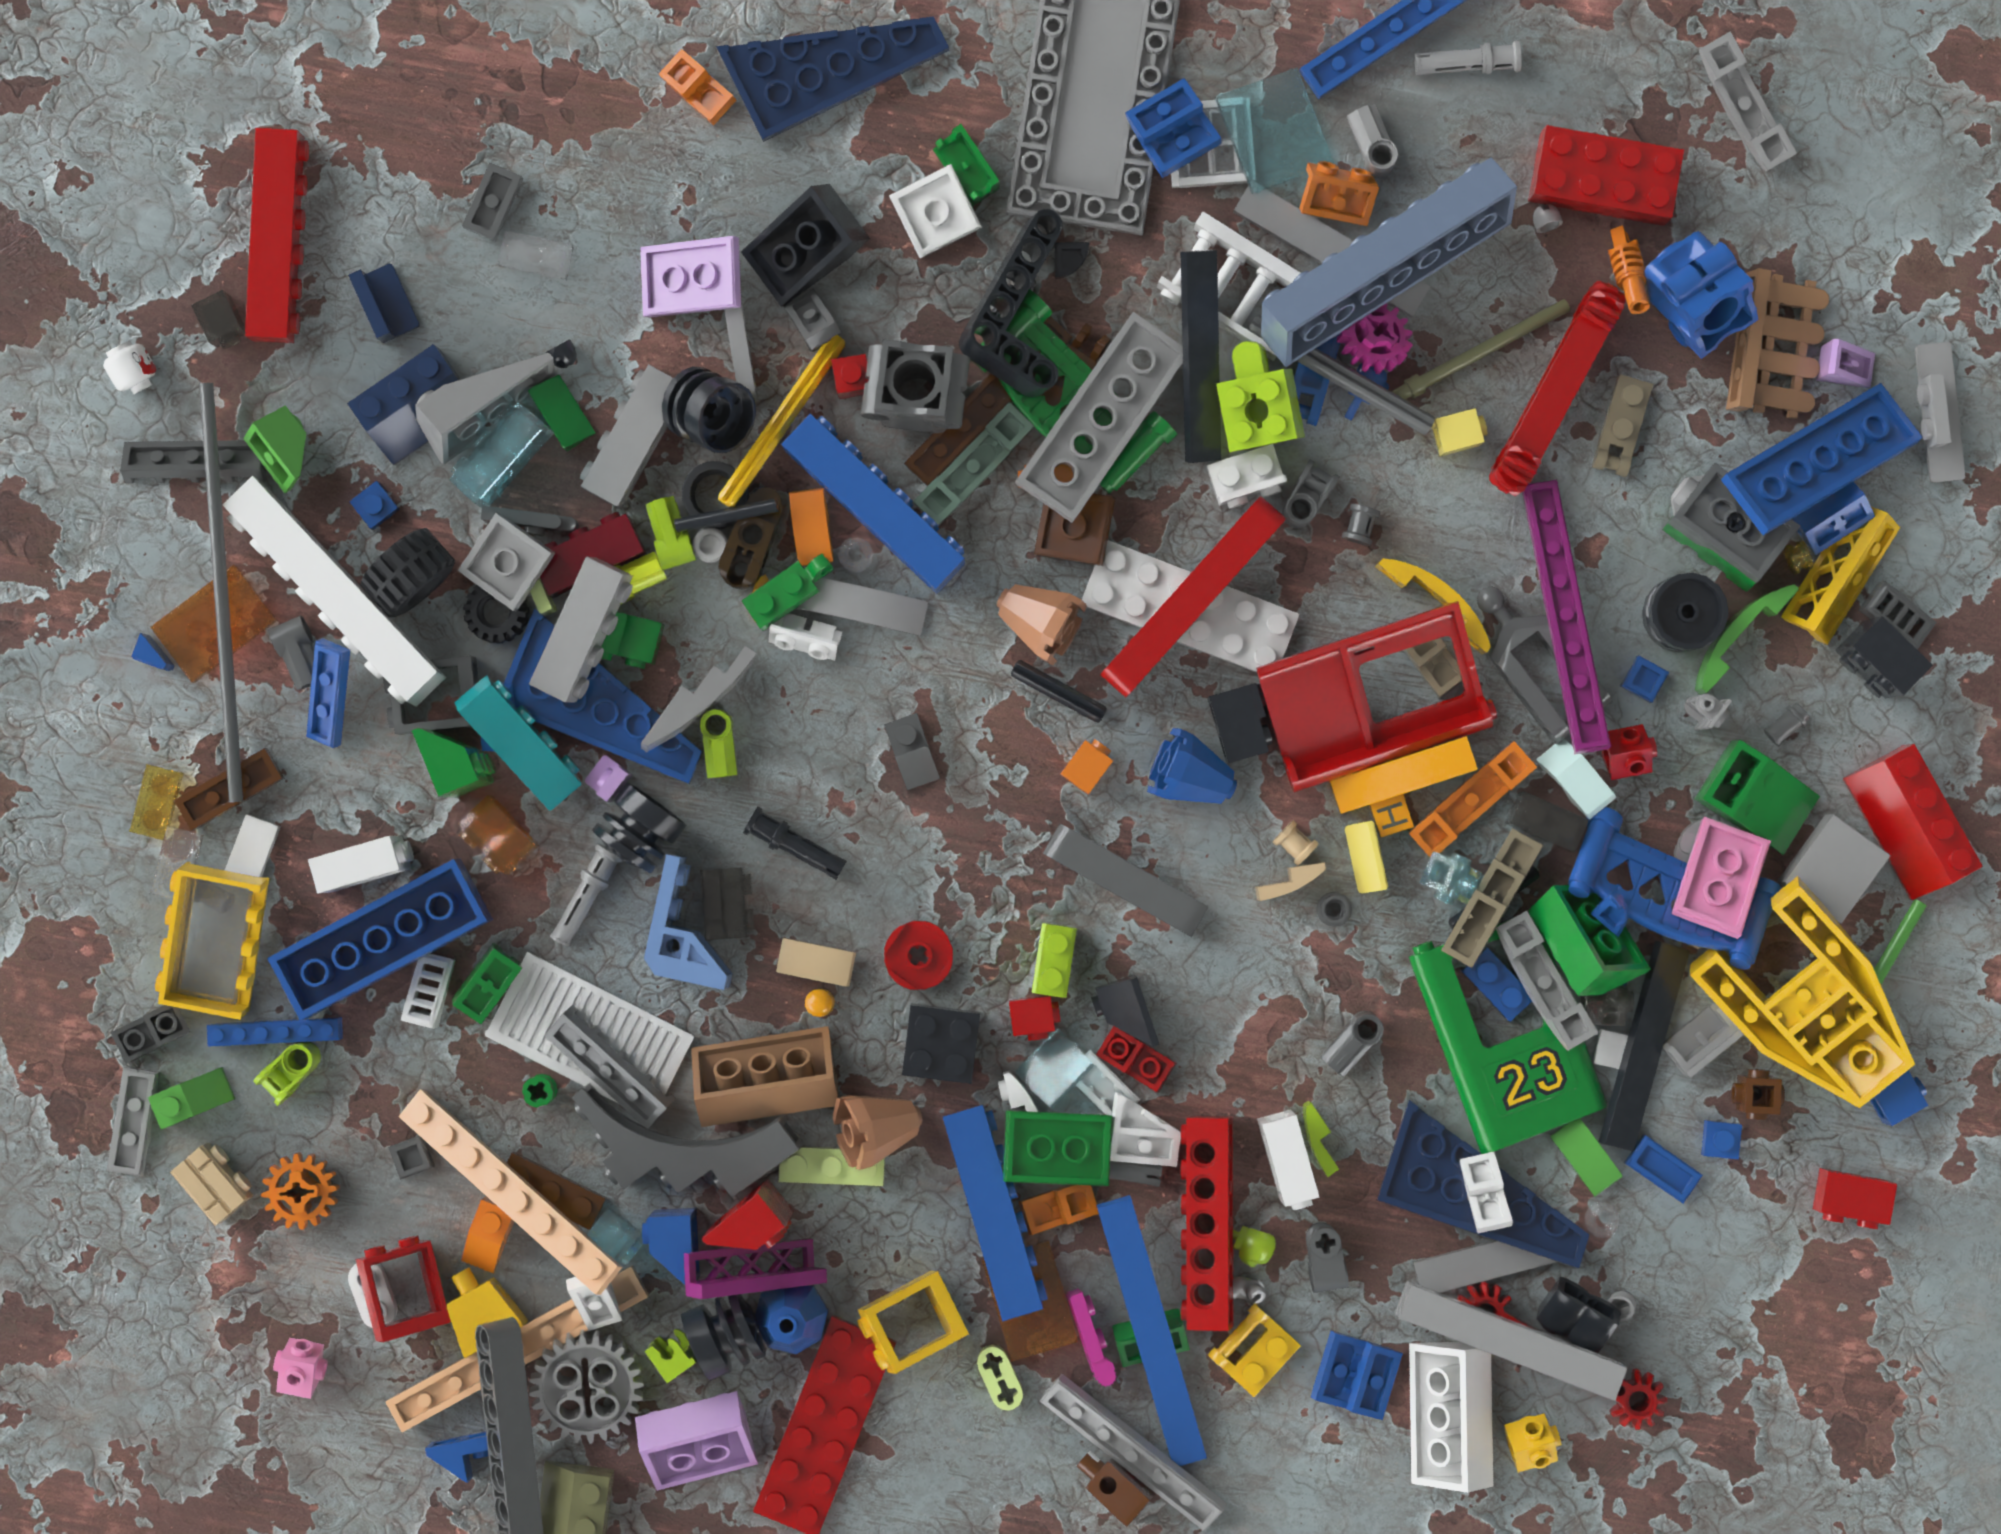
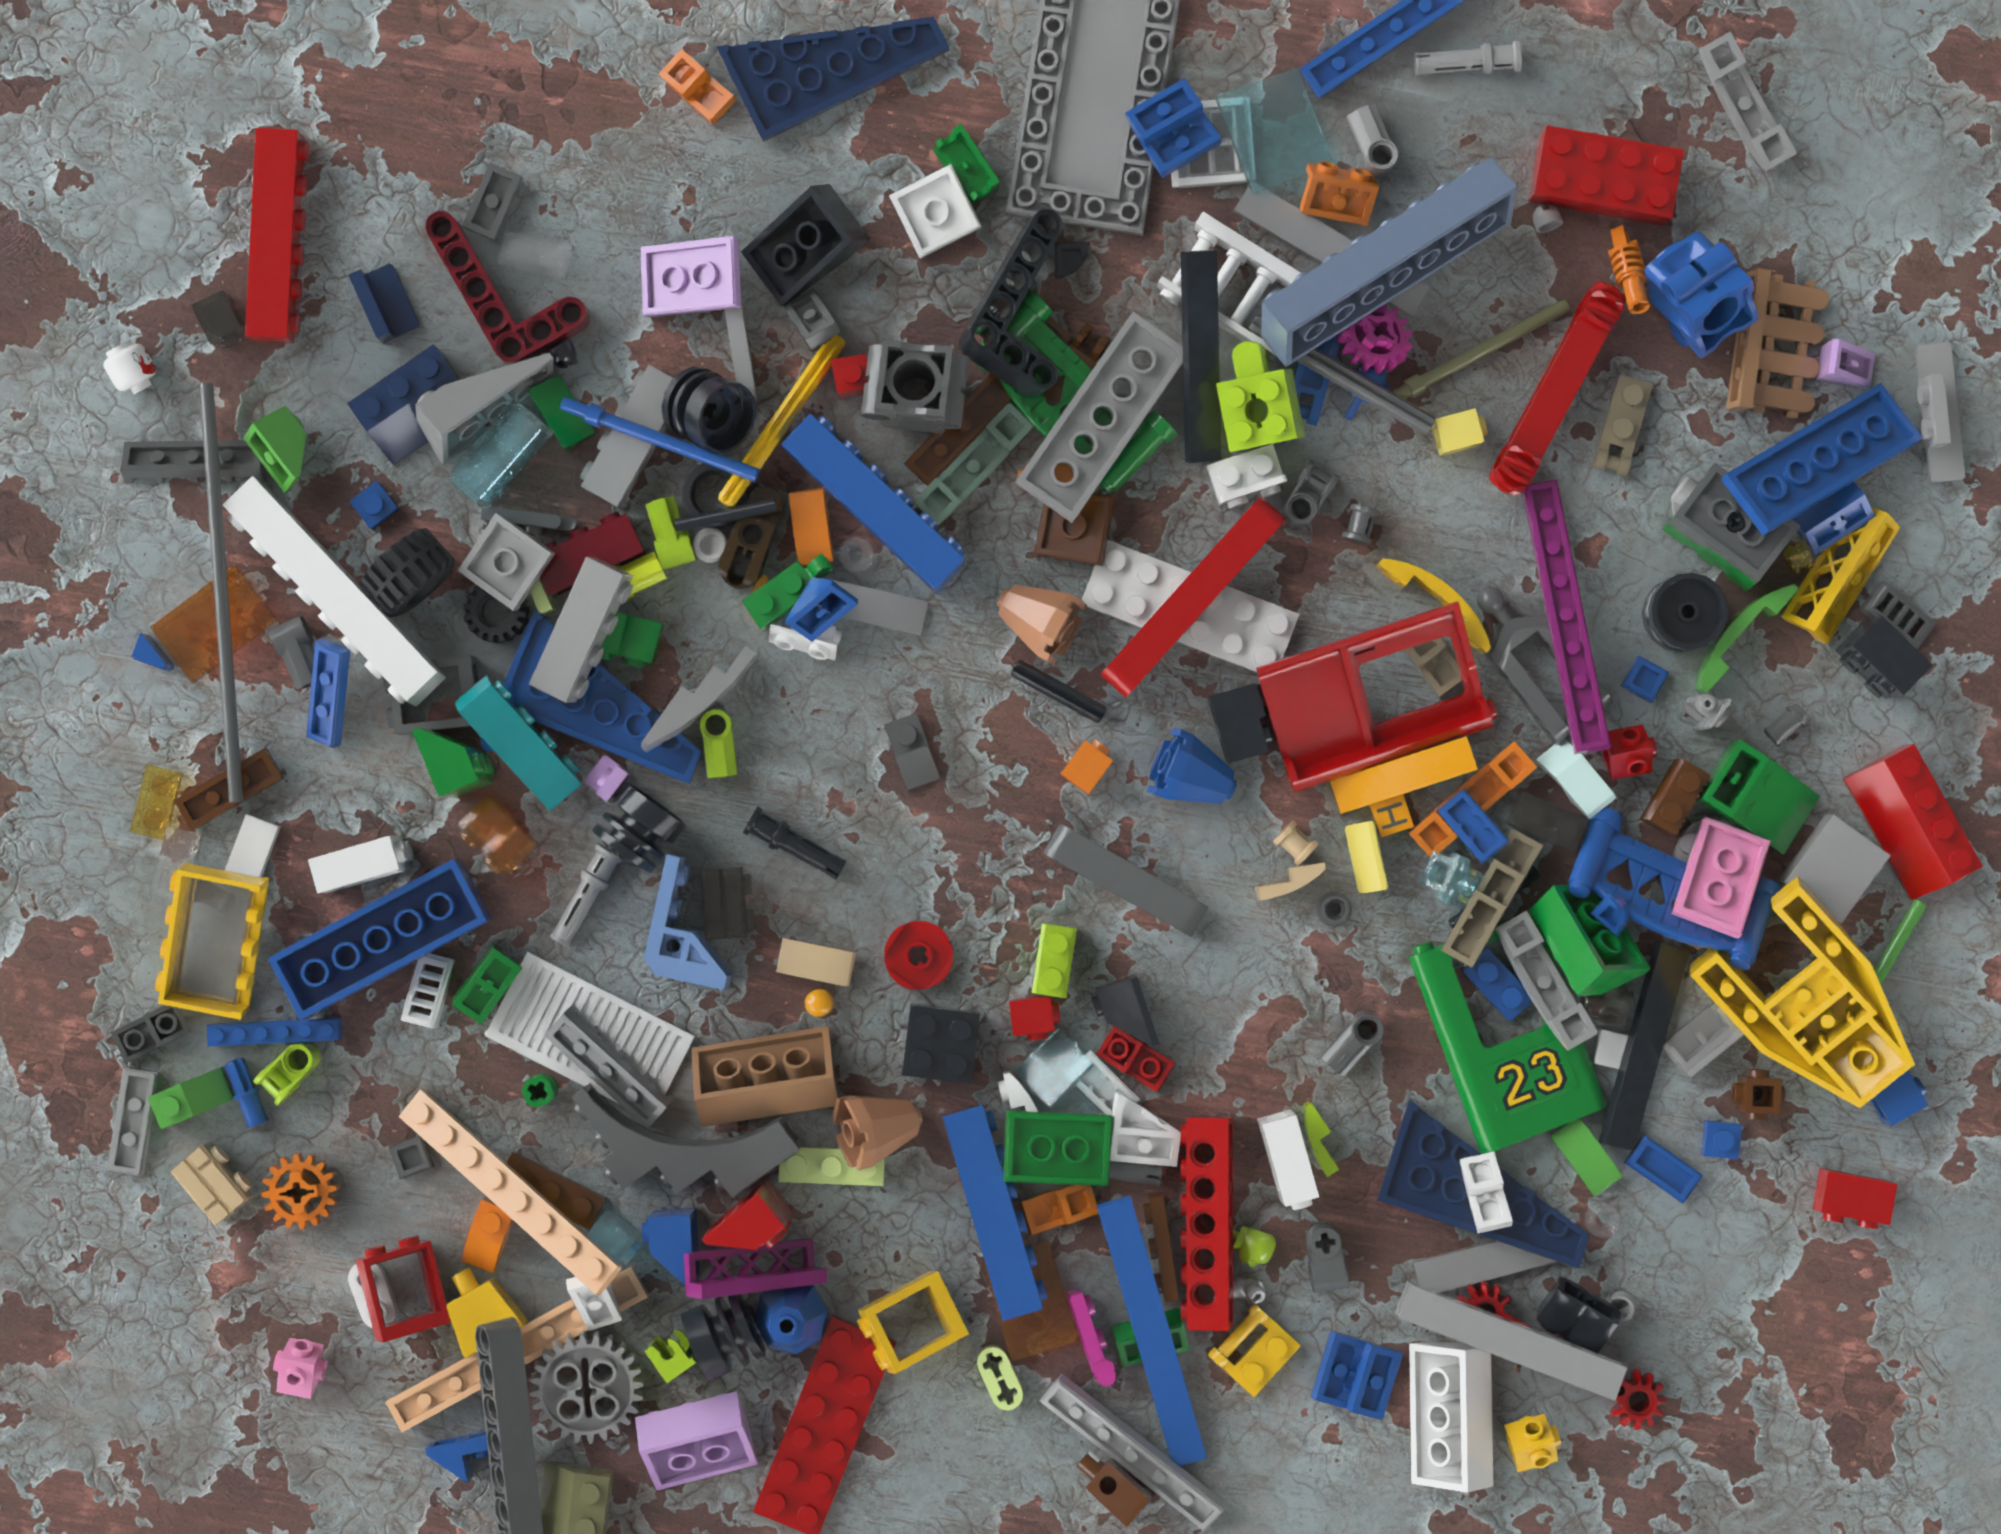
(246, 1092): none -> blue axle
(492, 301): none -> dark red beam
(597, 416): none -> blue bar
(819, 607): none -> blue slope
(1160, 1247): none -> reddish brown plate
(1473, 826): none -> blue plate
(1675, 797): none -> reddish brown brick

